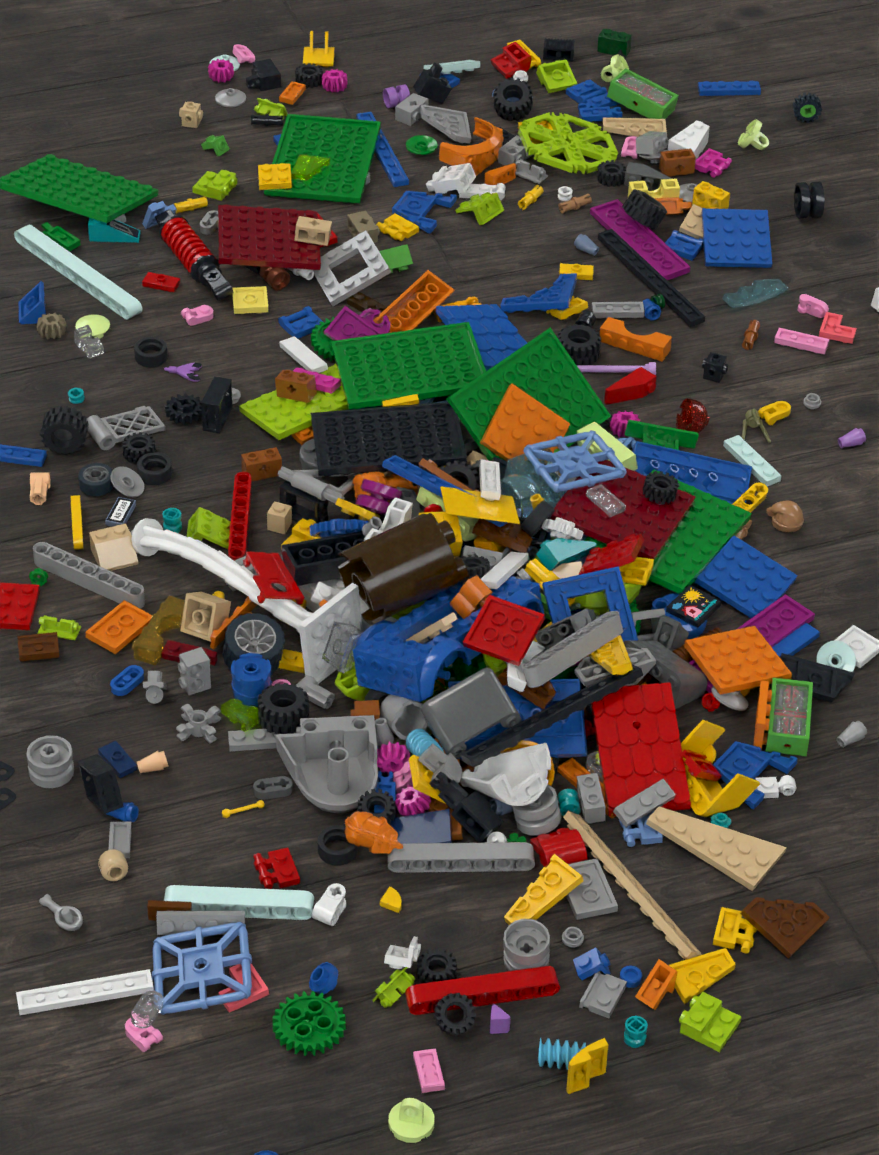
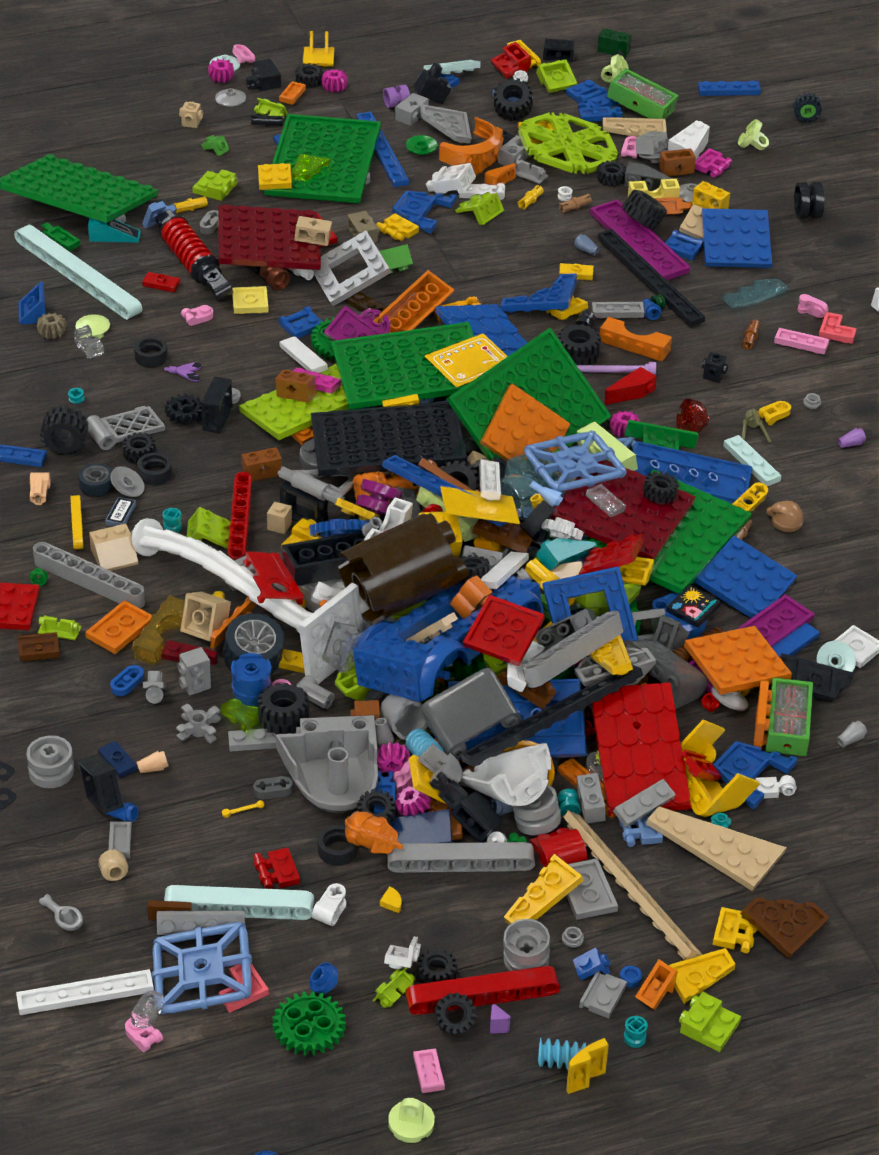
(466, 359): none -> yellow sticker
(551, 496): none -> light blue cone

